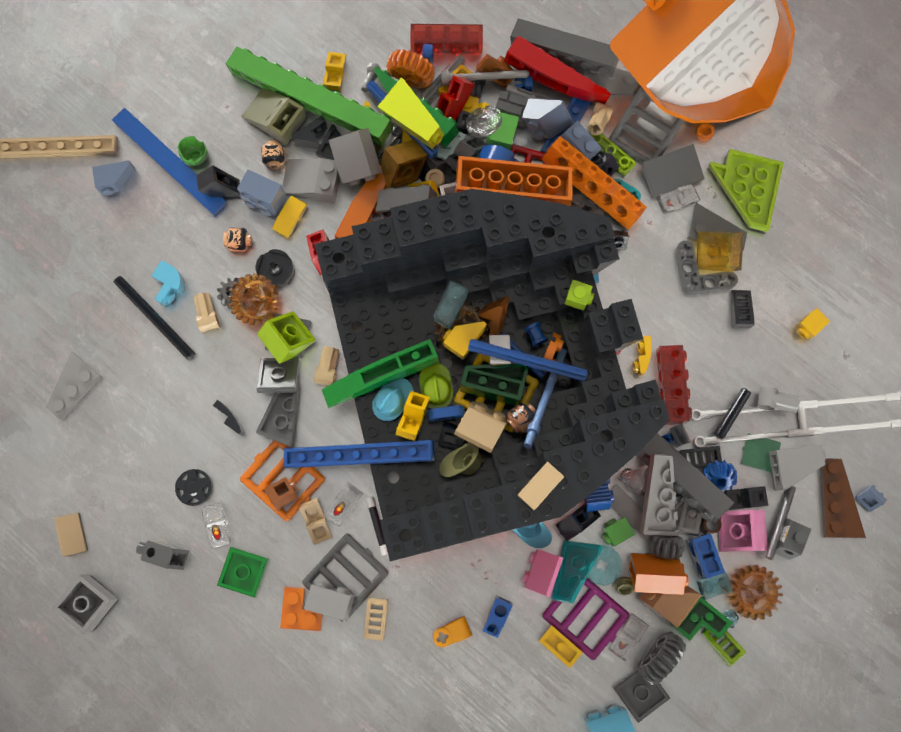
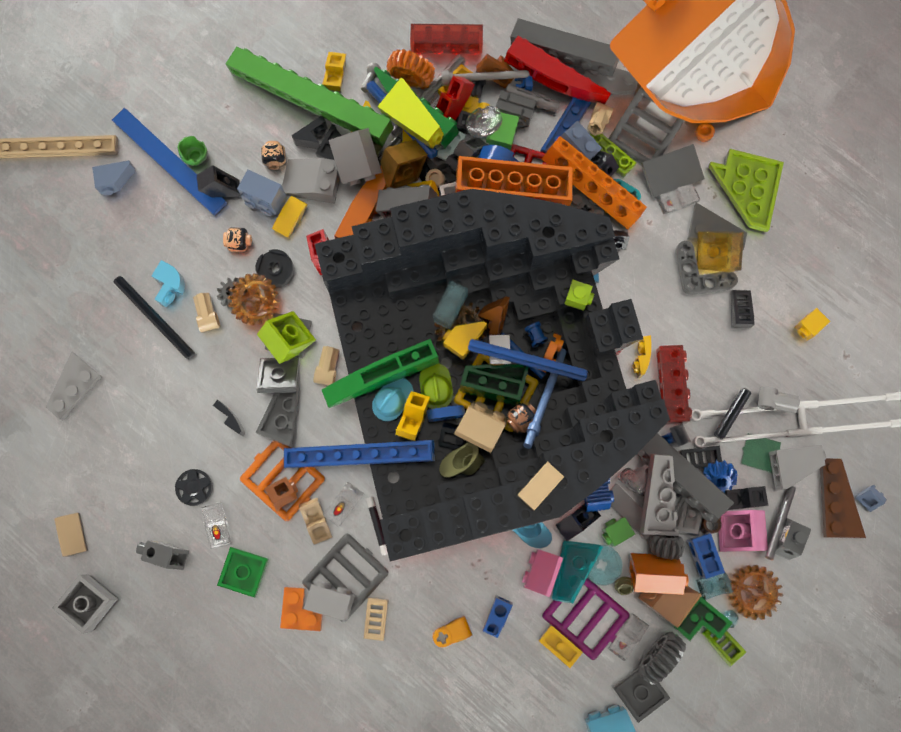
(275, 115): olive slope -> none
(428, 52): blue beam -> none
(546, 118): sand blue slope -> none

